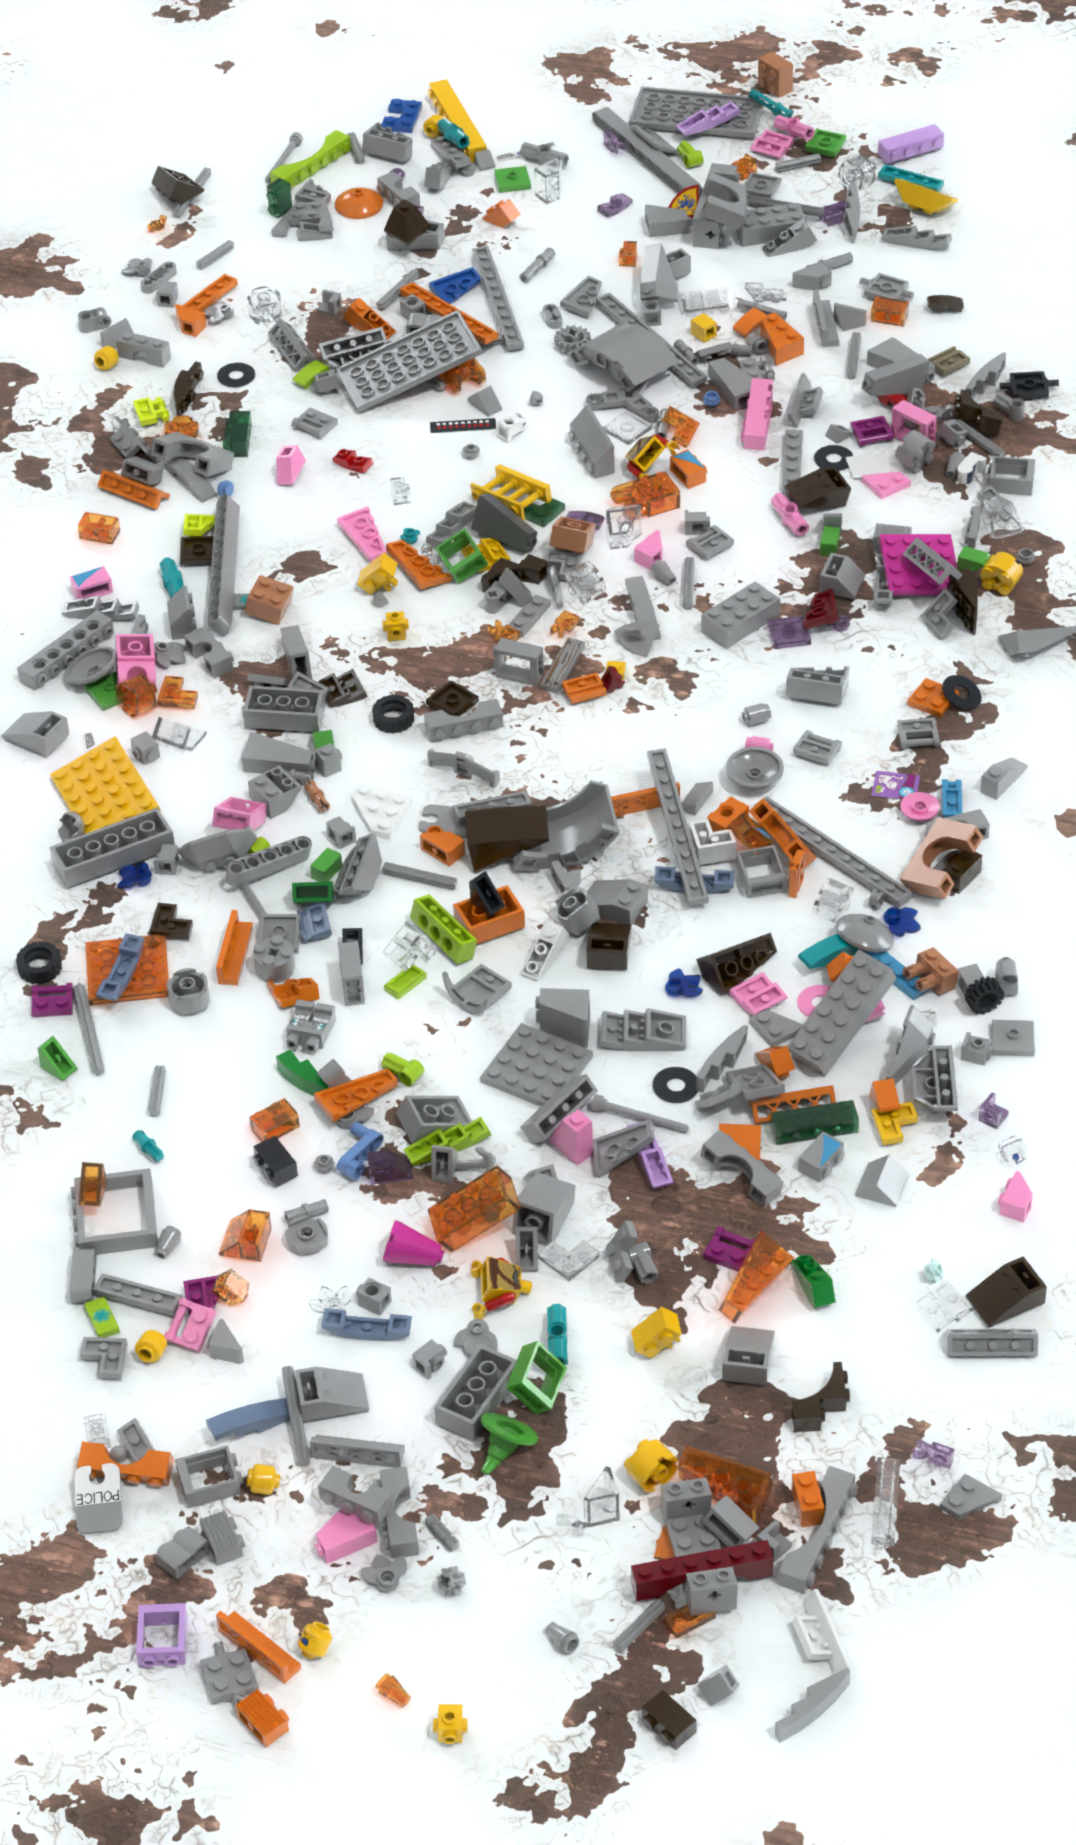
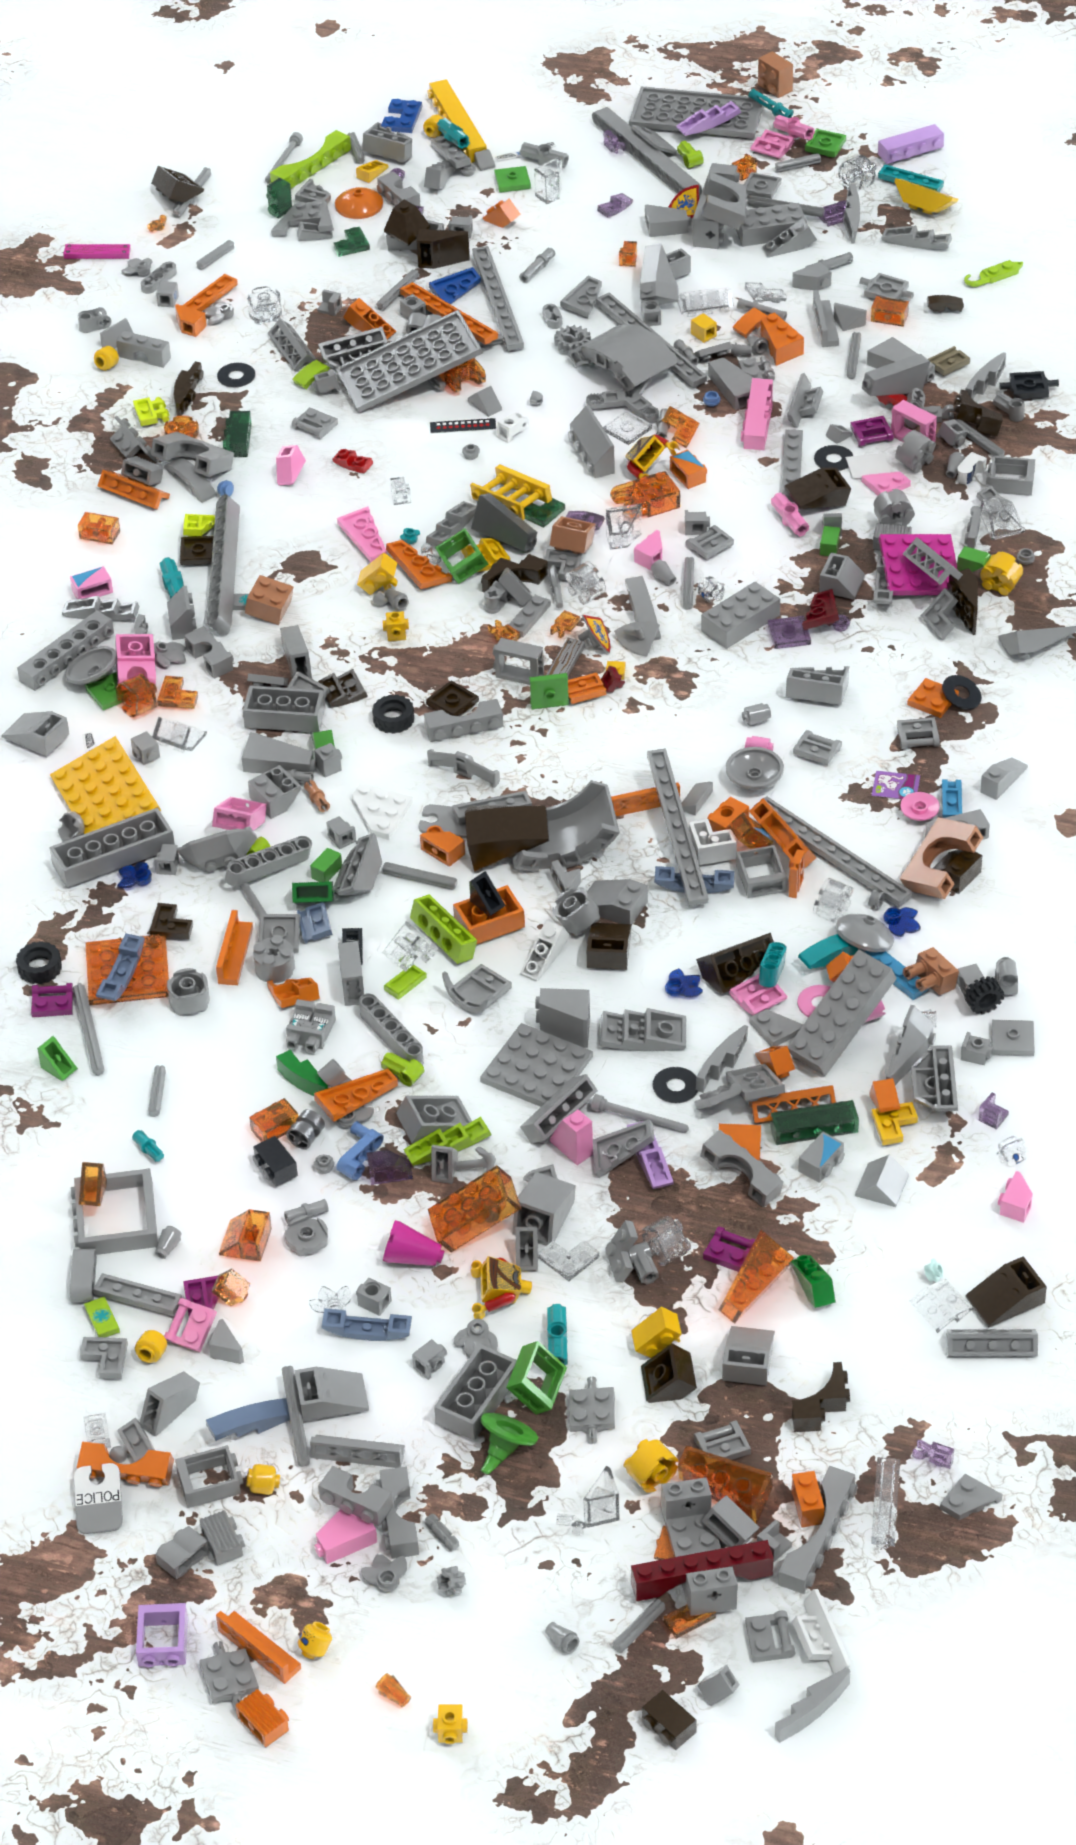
(97, 251): none -> dark pink tile
(167, 1401): none -> light grey slope
(307, 1127): none -> flat silver wheel
(354, 242): none -> clear green plate
(370, 170): none -> yellow slope
(390, 1028): none -> light grey beam
(397, 599): none -> light grey cone
(442, 248): none -> dark brown slope
(461, 224): none -> light grey brick
(549, 691): none -> bright green plate
(592, 1409): none -> light grey plate
(596, 633): none -> shield
(666, 1240): none -> clear brick
(668, 1375): none -> dark brown slope
(711, 589): none -> clear head
(728, 1447): none -> light grey plate
(762, 1639): none -> light grey plate
(772, 964): none -> teal beam
(893, 508): none -> light grey brick
(995, 273): none -> lime plate

